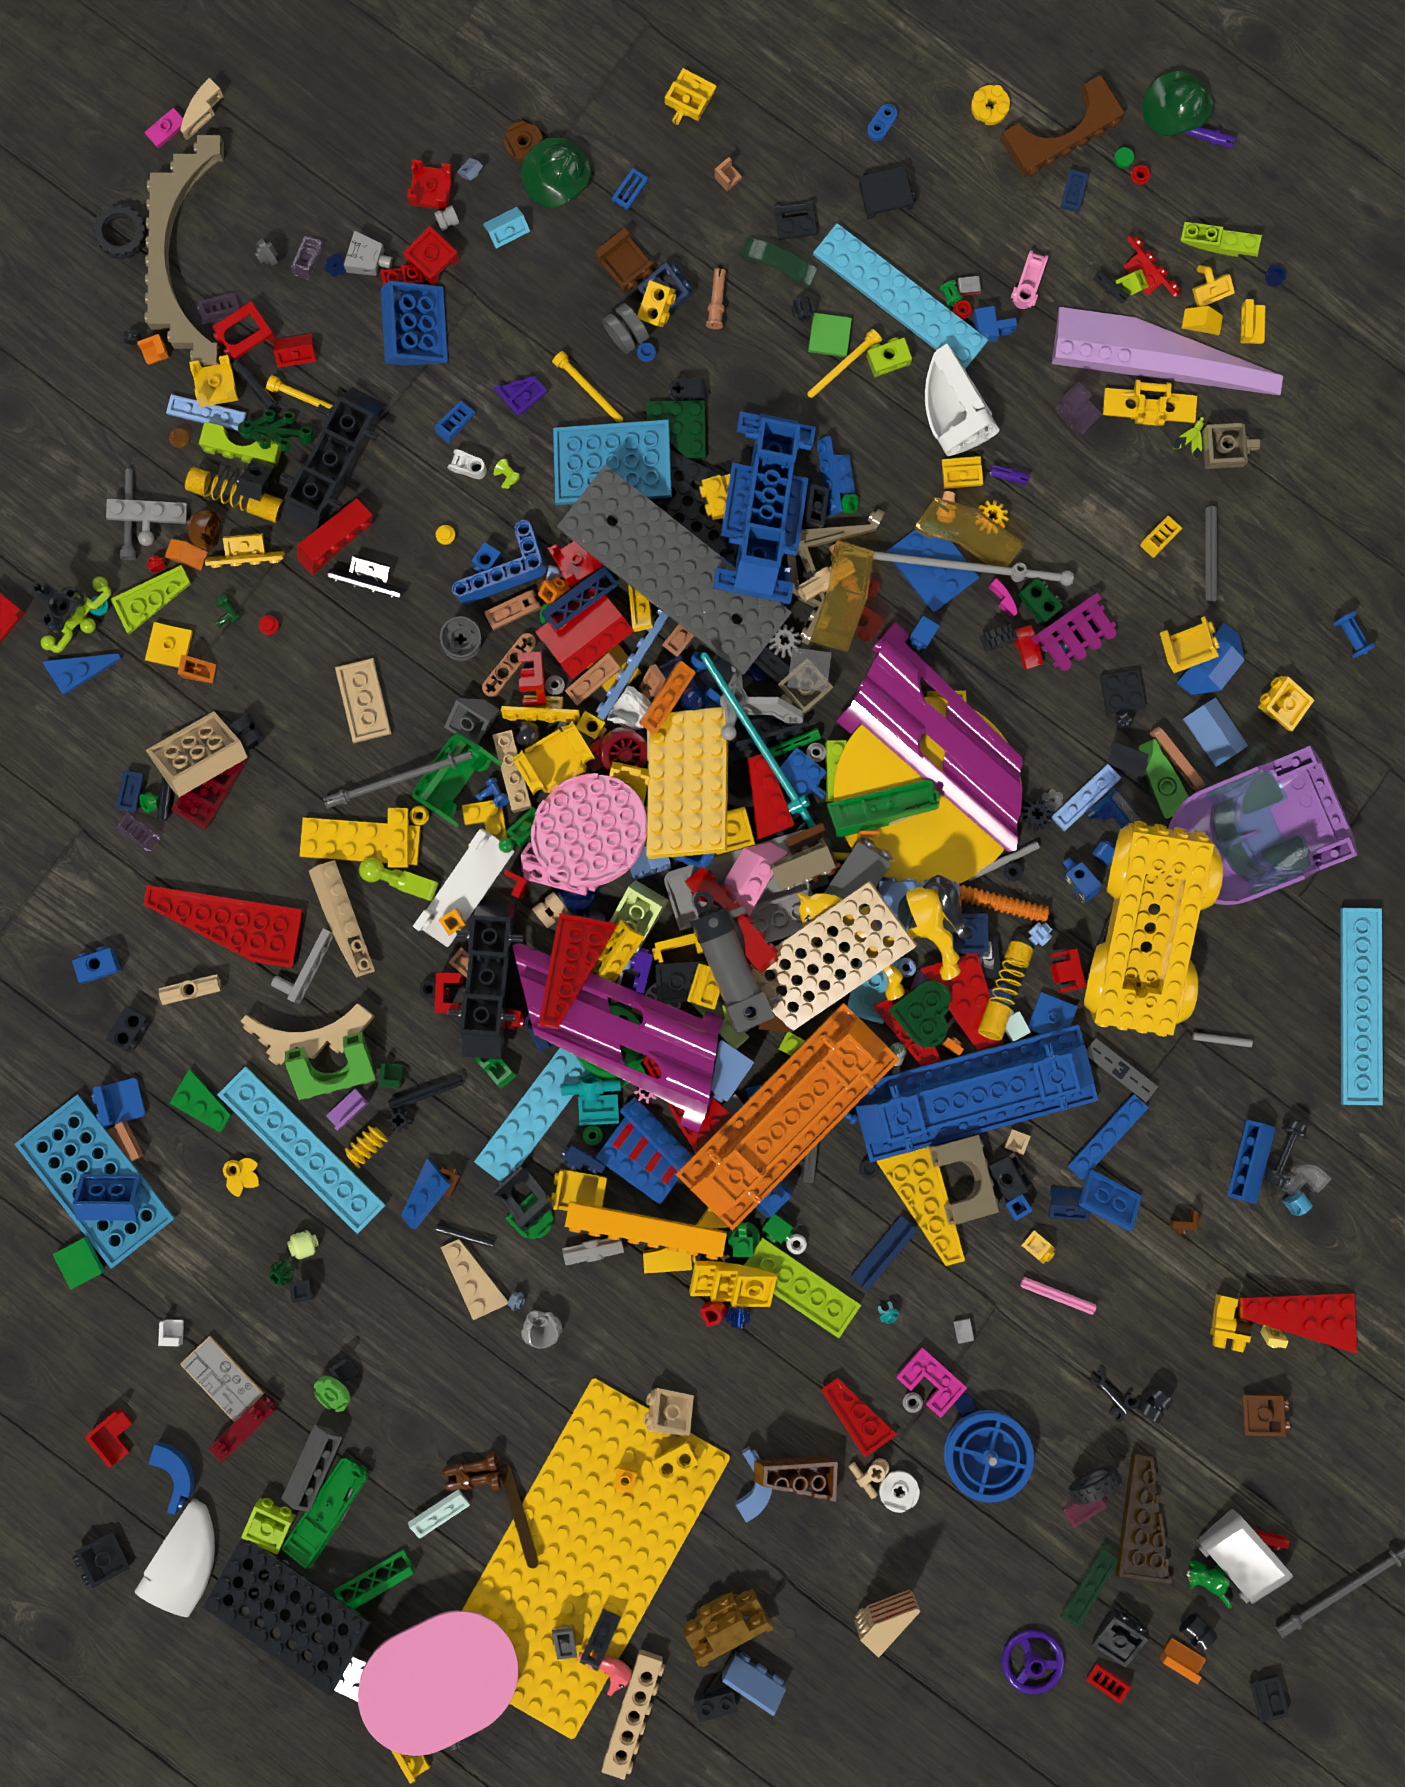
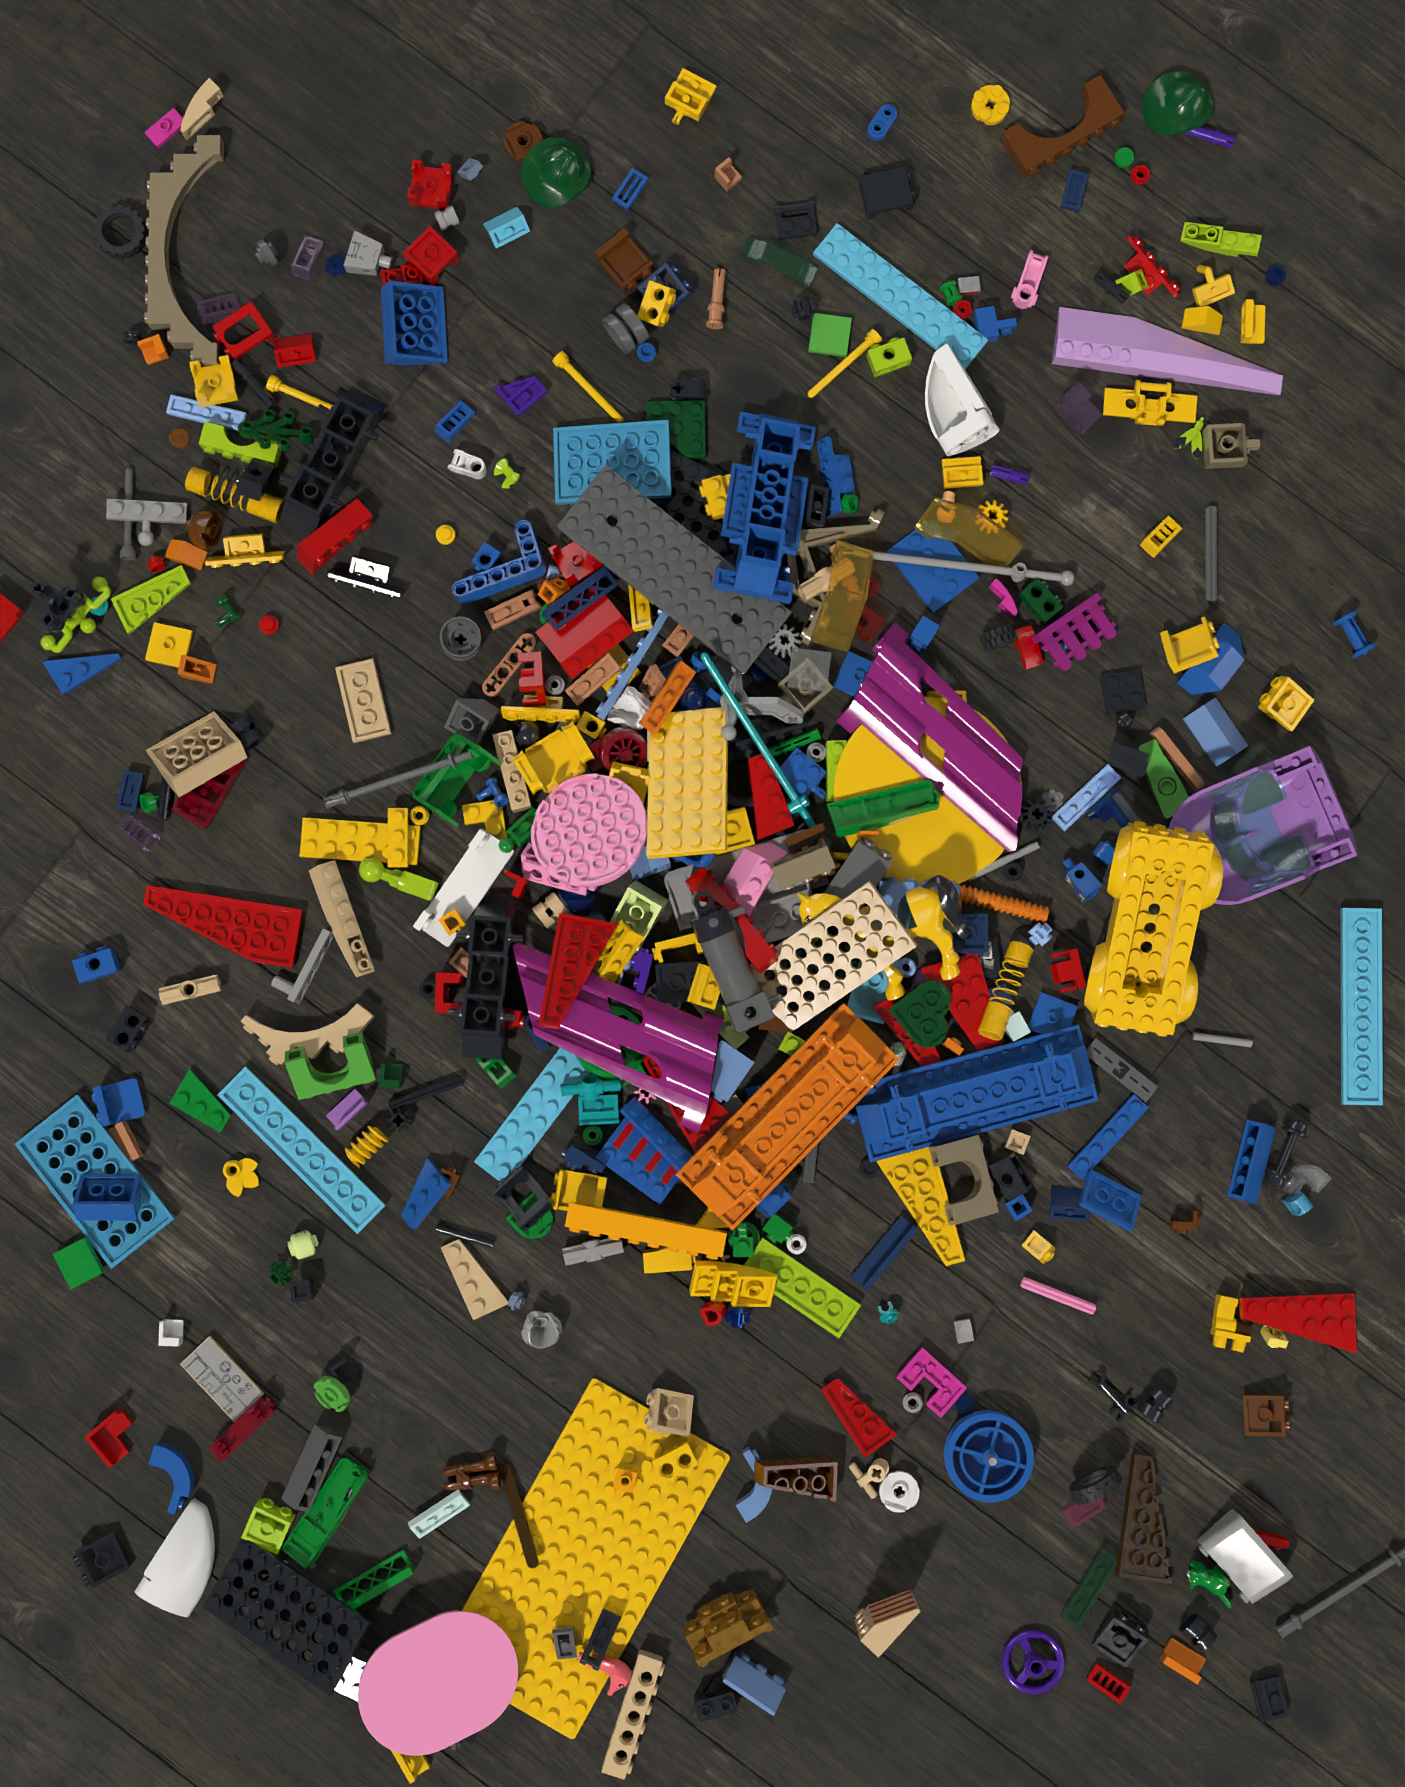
(852, 674): none -> blue plate

